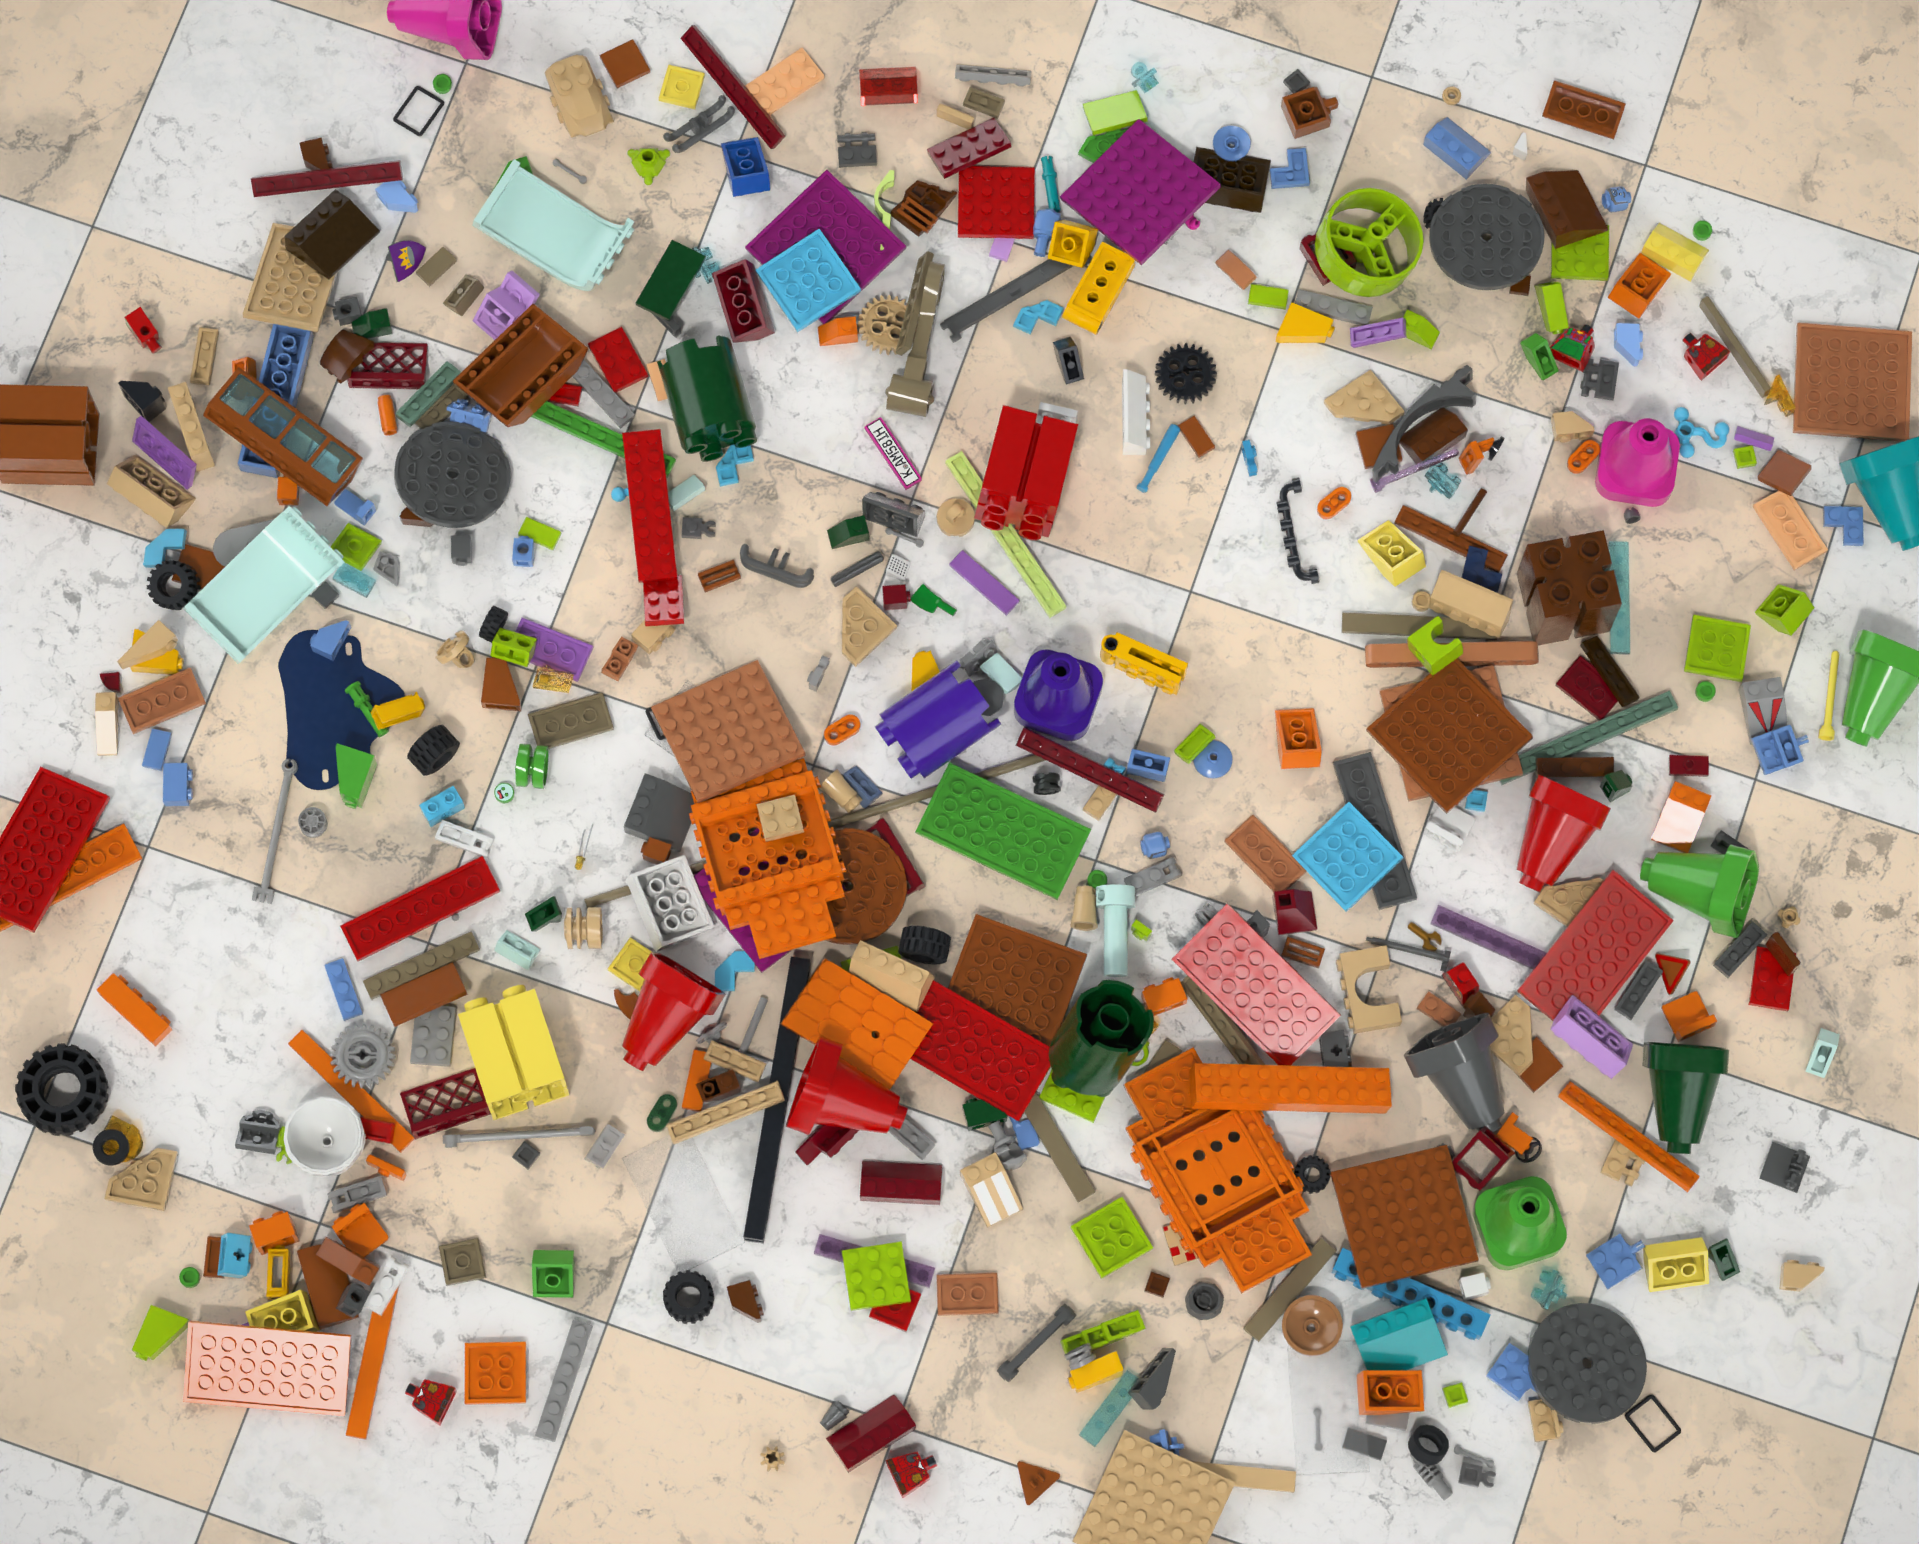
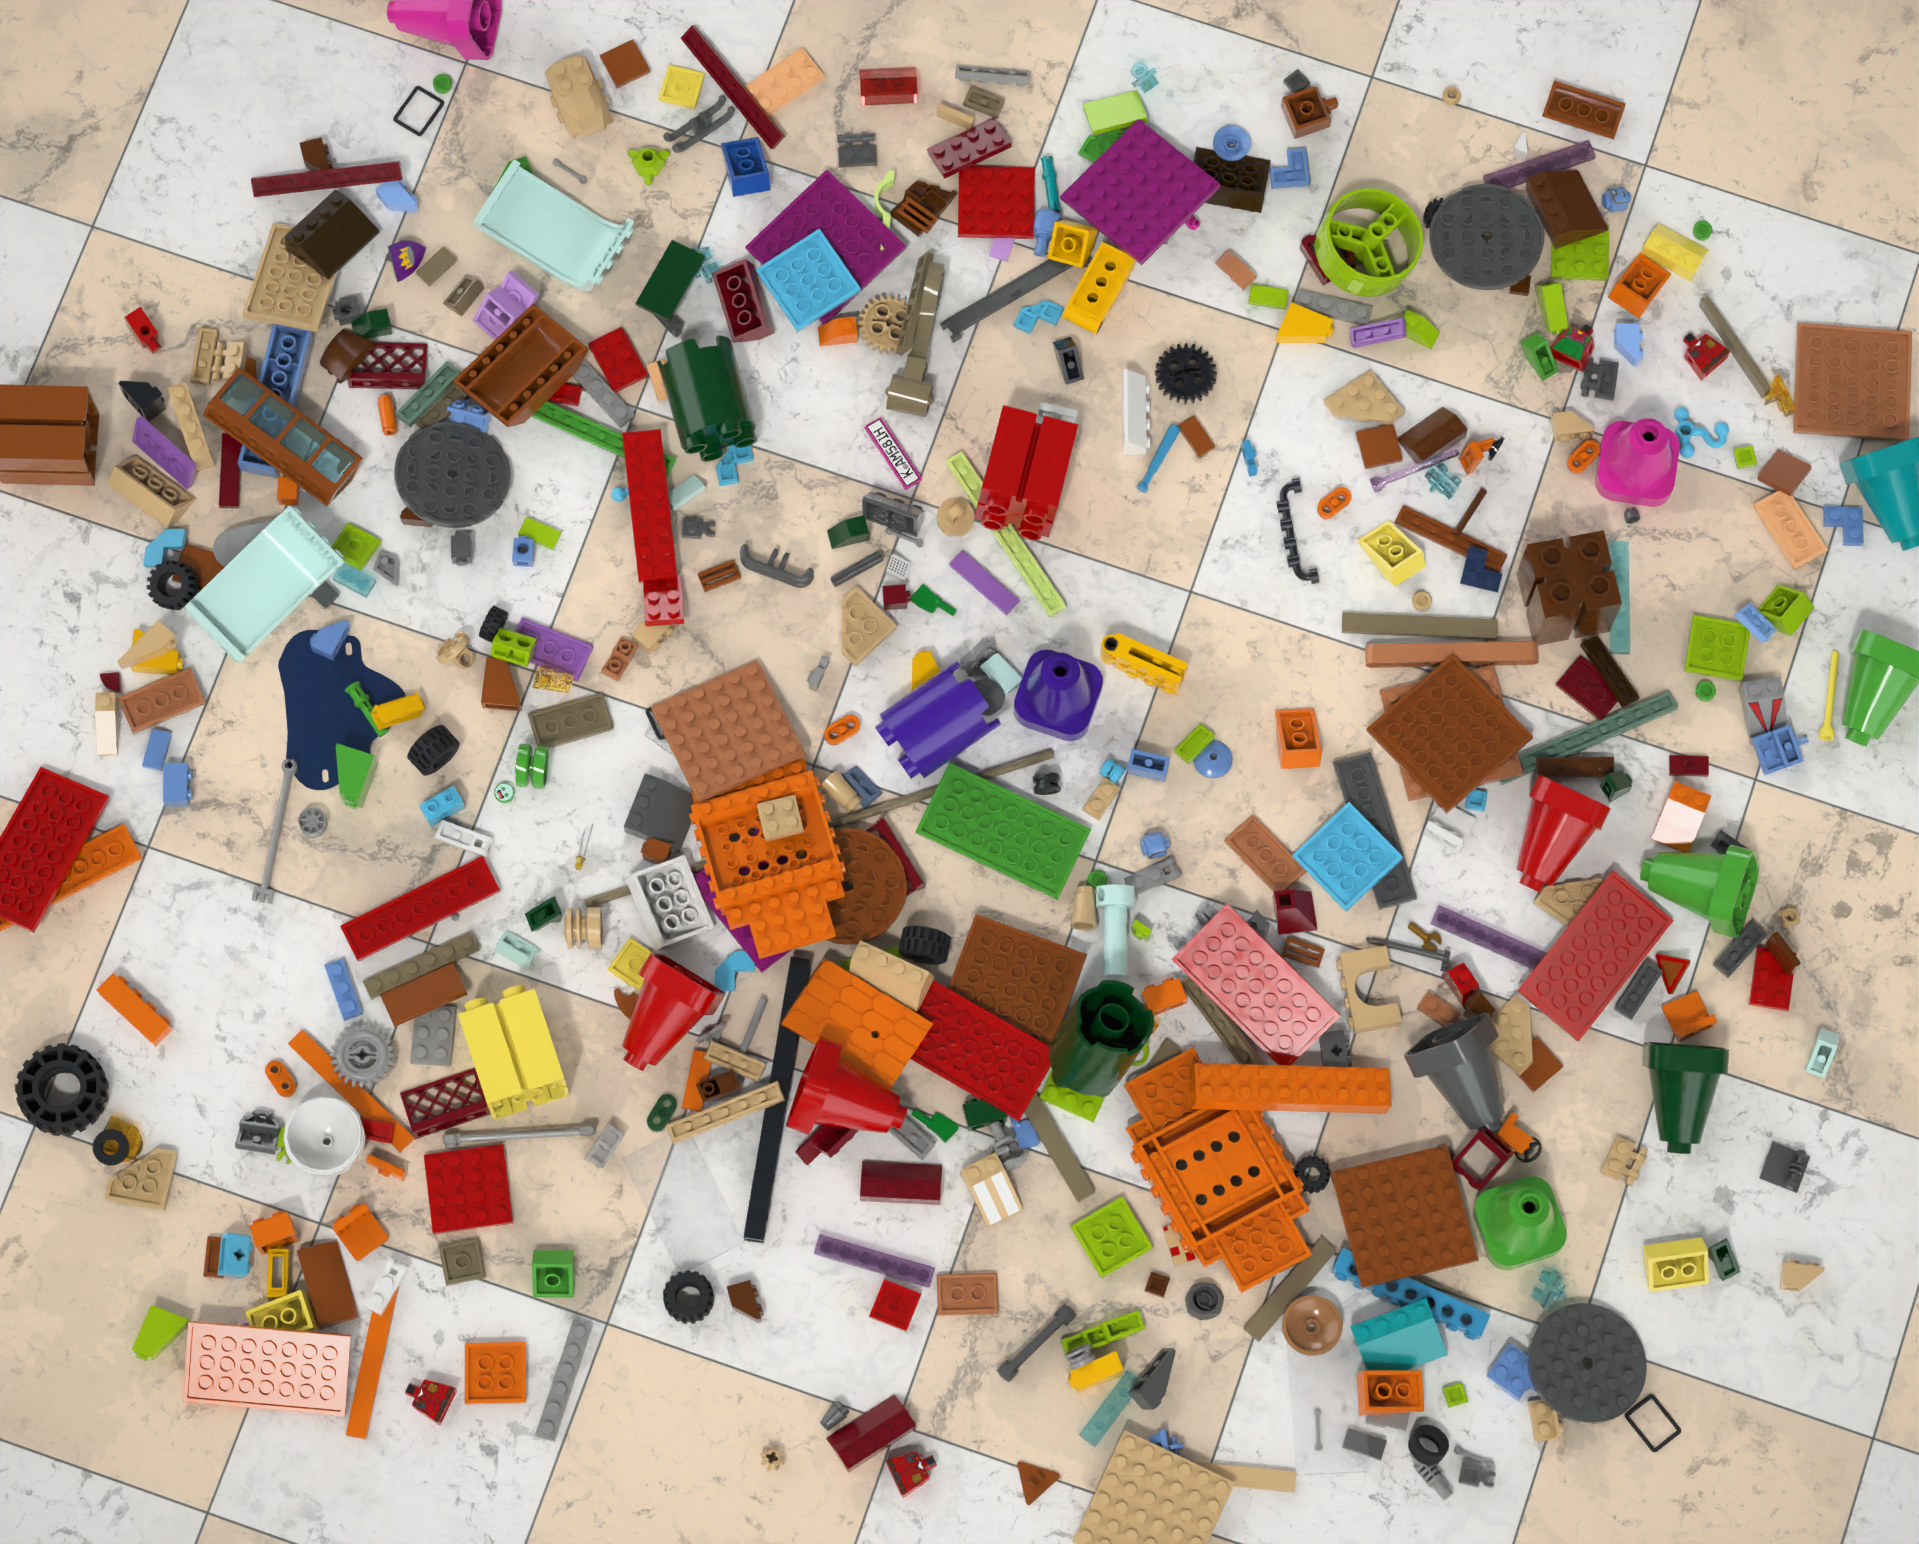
(189, 1277): bright green tile -> none
(229, 472): none -> dark red tile
(235, 358): none -> tan plate
(280, 1078): none -> orange plate
(347, 1304): dark grey brick -> none
(348, 1261): dark orange slope -> none
(355, 507): medium blue bracket -> none
(357, 1194): light grey plate -> none
(468, 1189): none -> red plate
(526, 1155): dark grey tile -> none
(876, 1276): lime plate -> none
(939, 1124): none -> green piece
(1090, 770): dark red tile -> none
(1429, 653): lime piece -> none
(1450, 394): dark grey slope -> none
(1456, 147): medium blue slope -> none
(1471, 604): tan slope -> none
(1474, 1286): white brick -> none
(1553, 161): none -> clear purple plate
(1592, 1037): lavender slope -> none
(1615, 1260): medium blue plate -> none
(1628, 1136): orange tile -> none
(1754, 438): medium lavender tile -> none
(1756, 623): none -> light blue bracket

